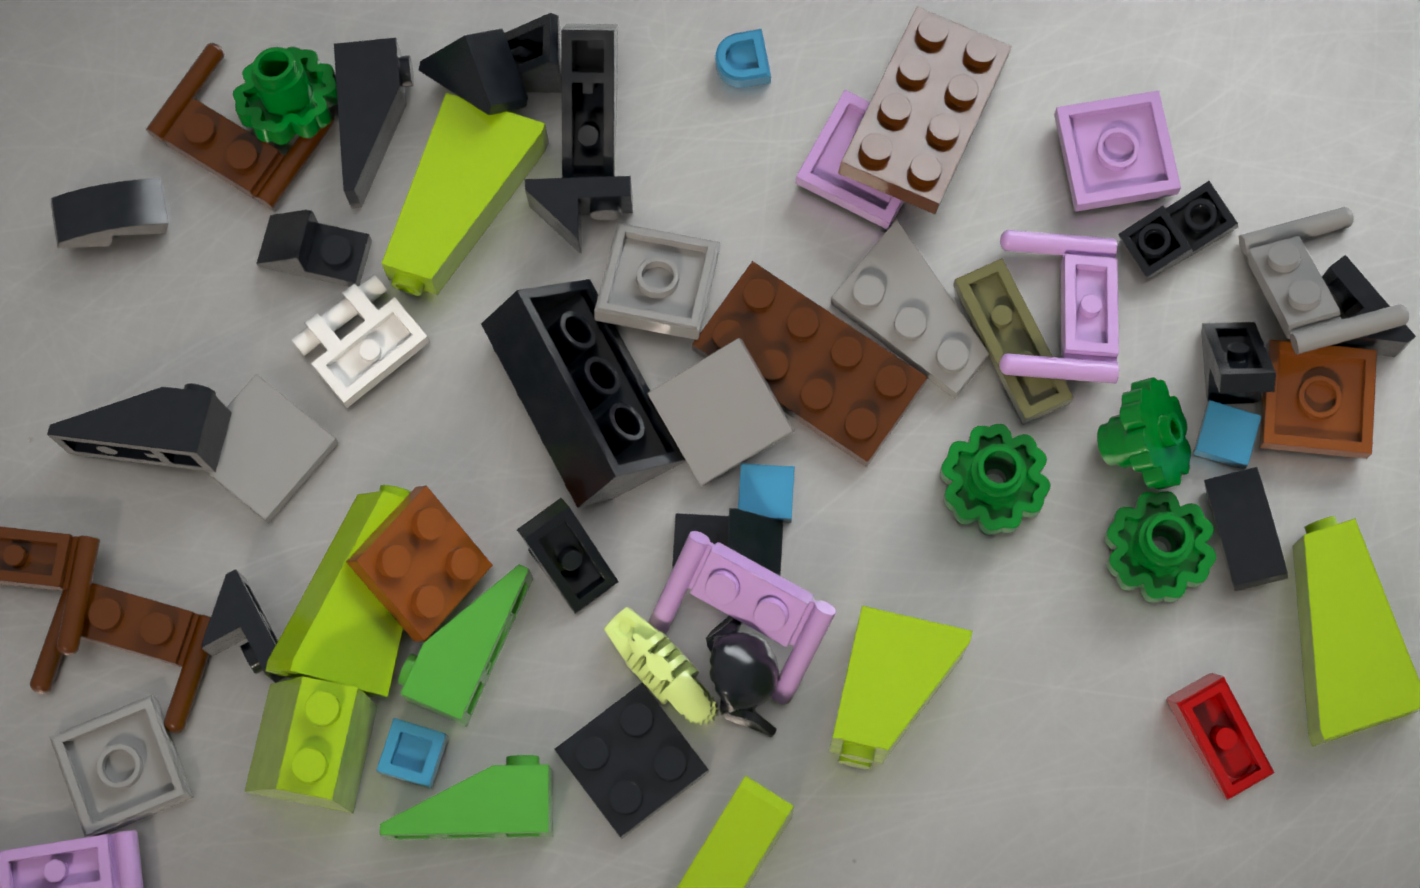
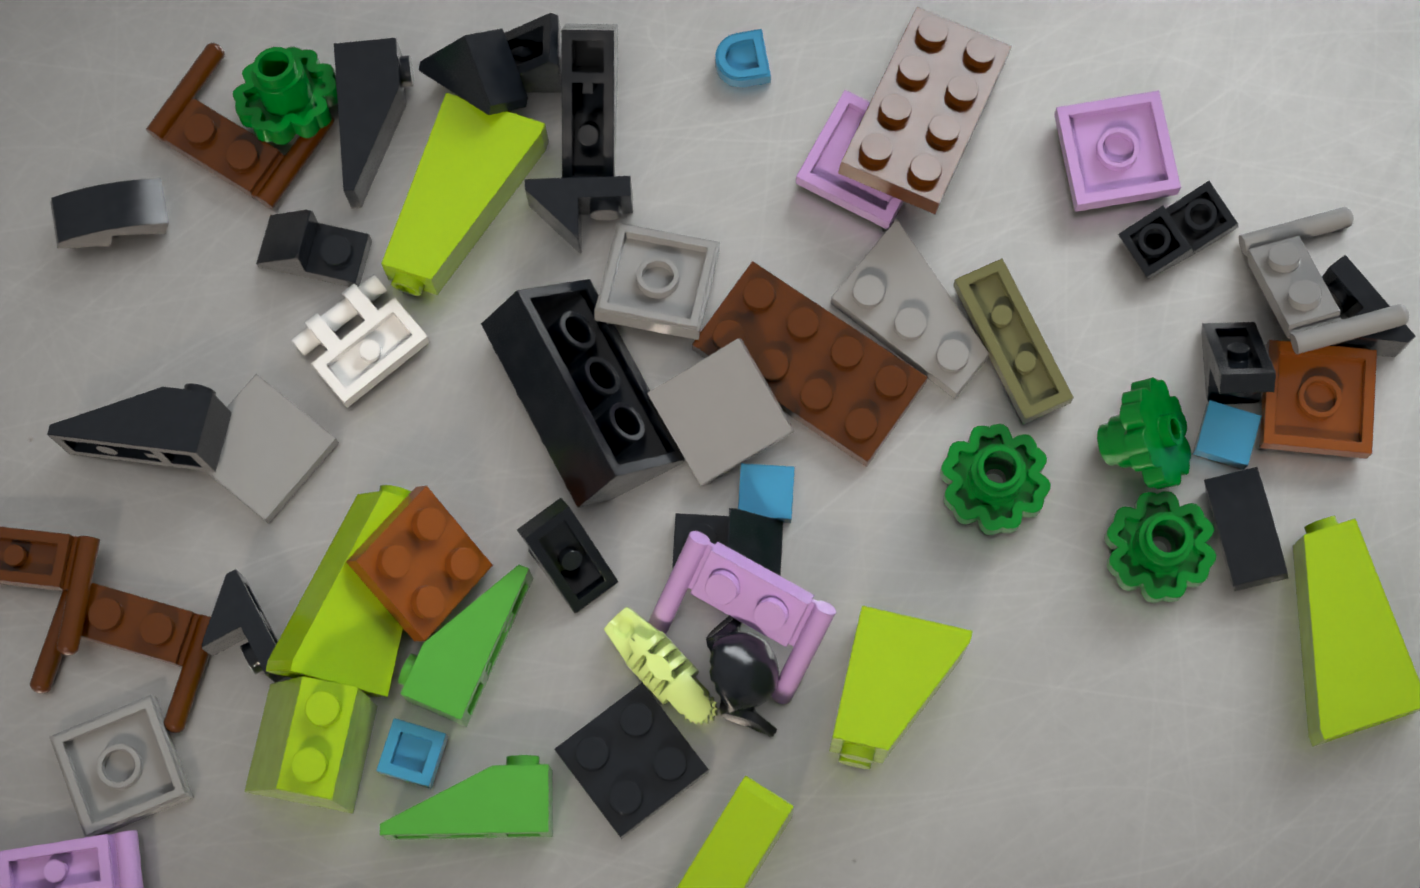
(1087, 308): lavender plate -> none
(1220, 734): red slope -> none

